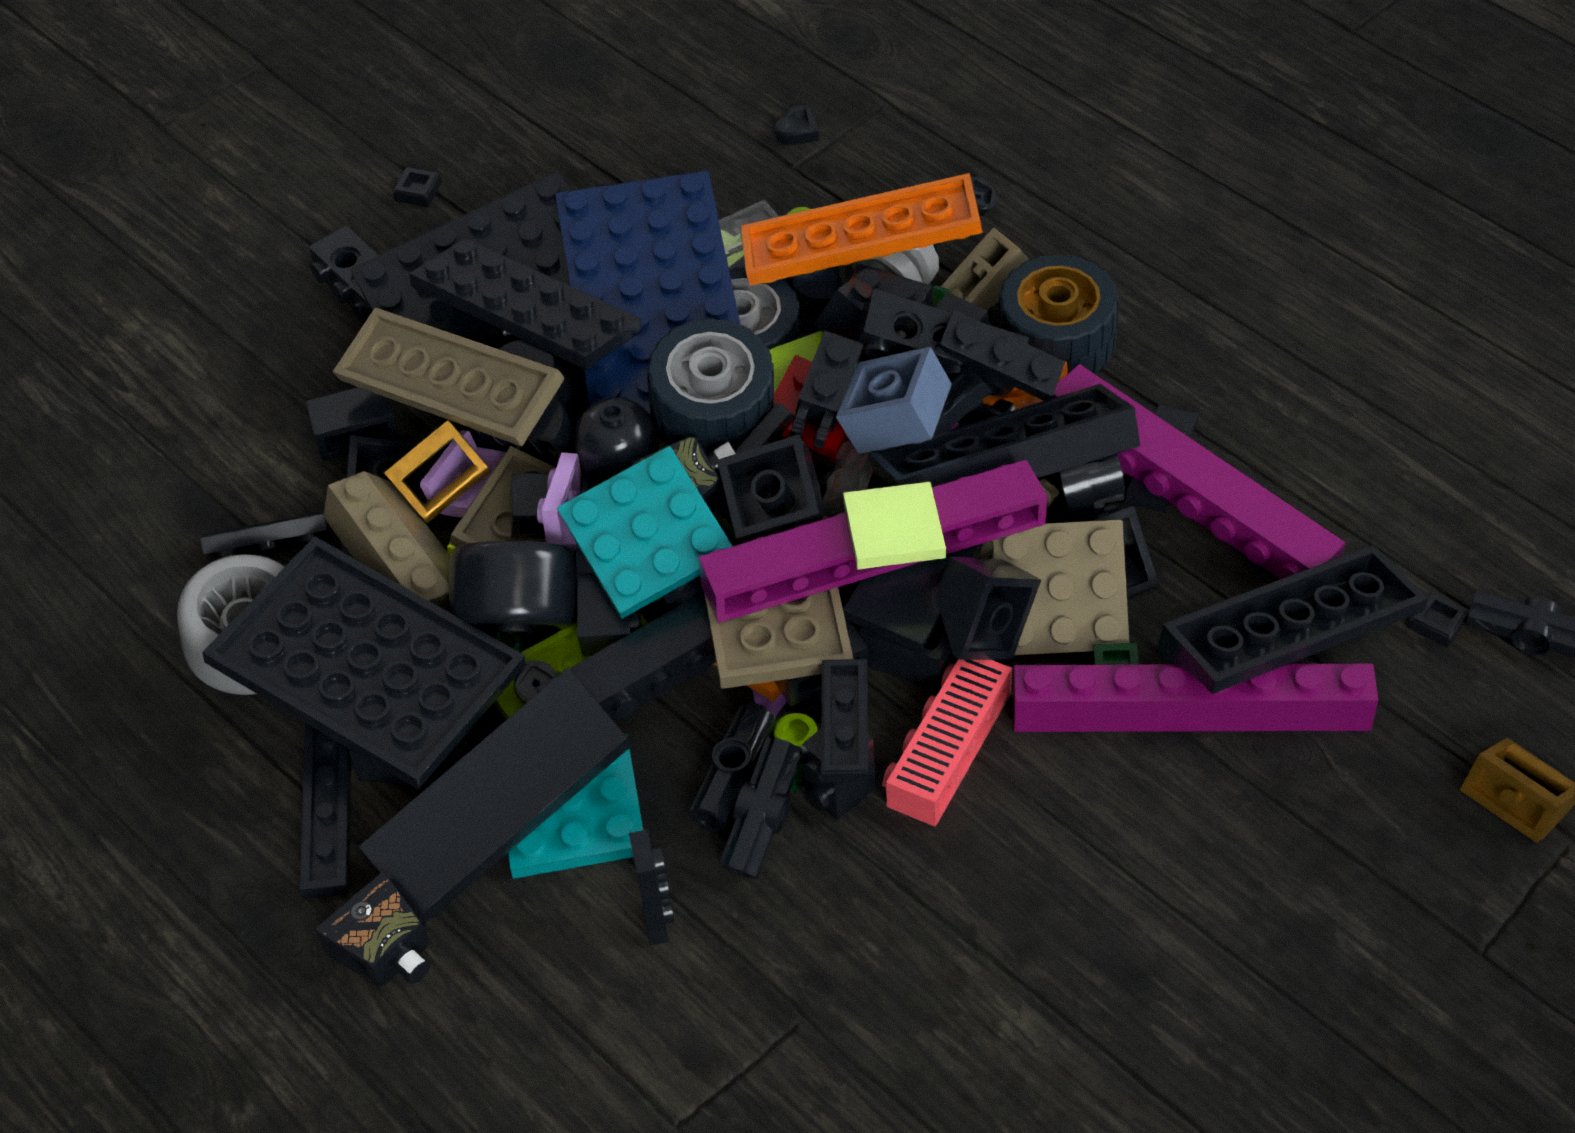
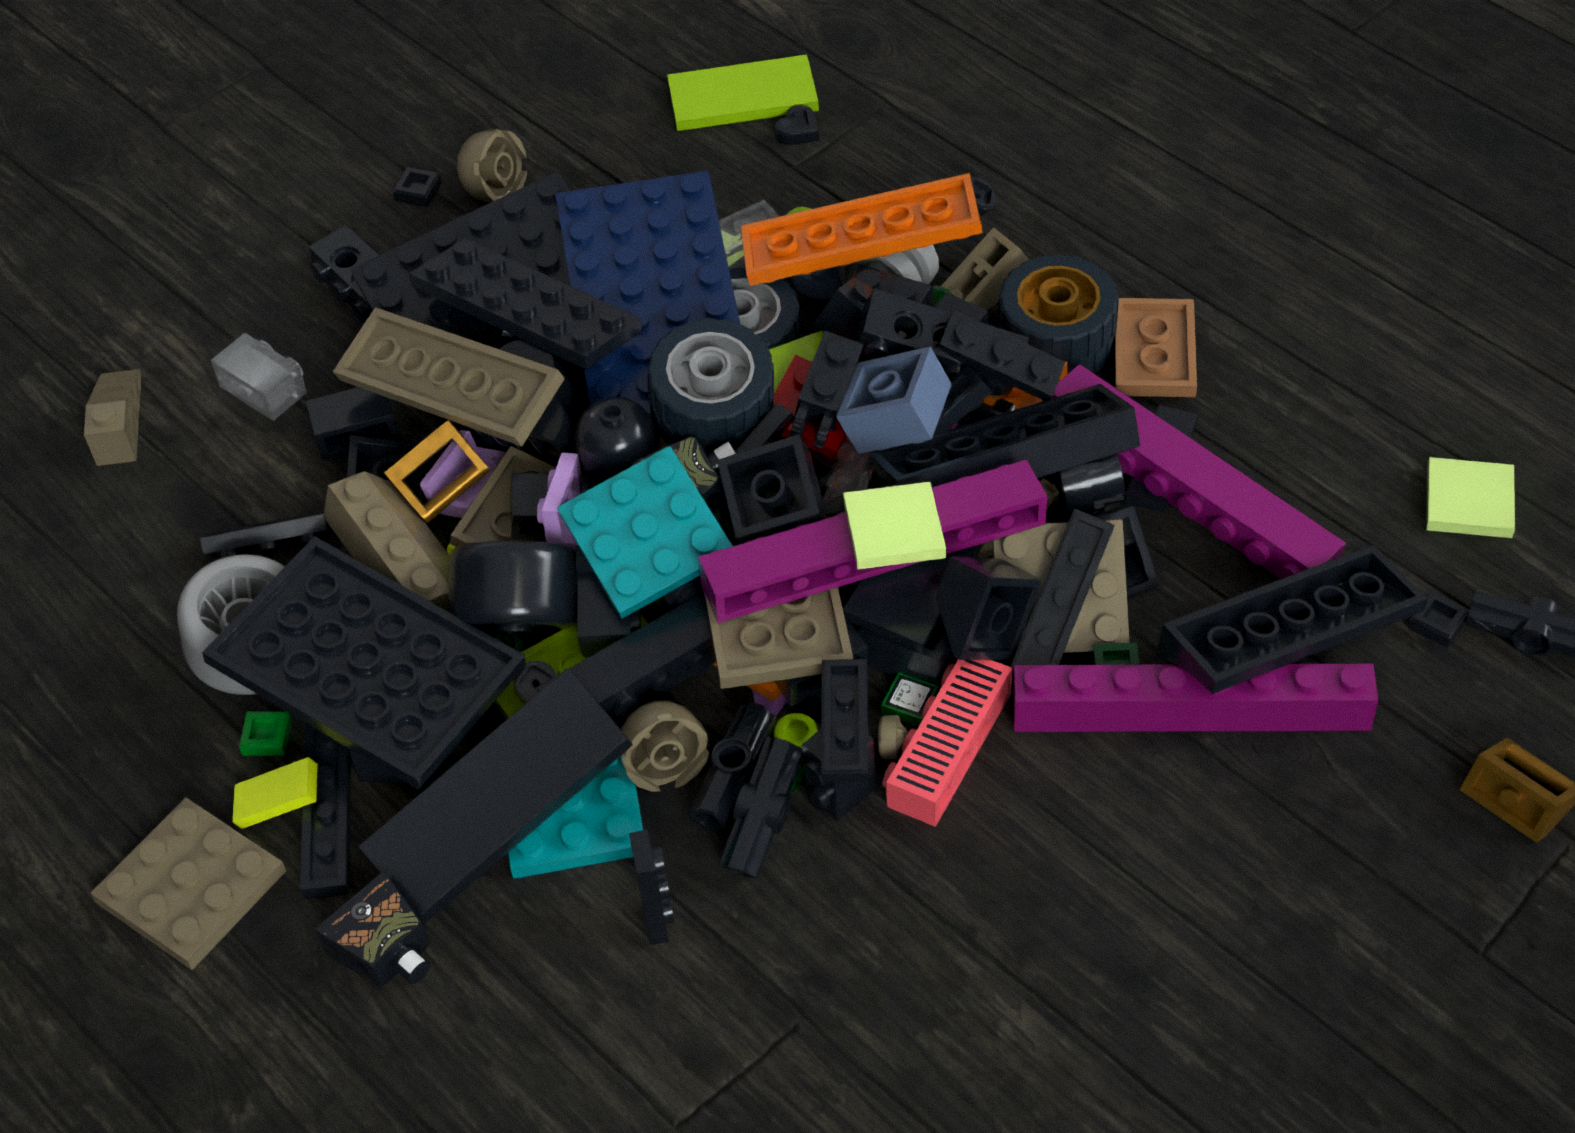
(114, 417): none -> dark tan slope
(188, 883): none -> dark tan plate
(259, 376): none -> clear brick
(265, 733): none -> green tile
(275, 793): none -> neon yellow tile
(491, 164): none -> dark tan cylinder
(666, 745): none -> dark tan cylinder
(741, 92): none -> lime tile
(891, 737): none -> dark tan tile
(907, 698): none -> tile
(1063, 590): none -> black tile
(1156, 348): none -> medium nougat plate
(1470, 497): none -> yellowish green tile

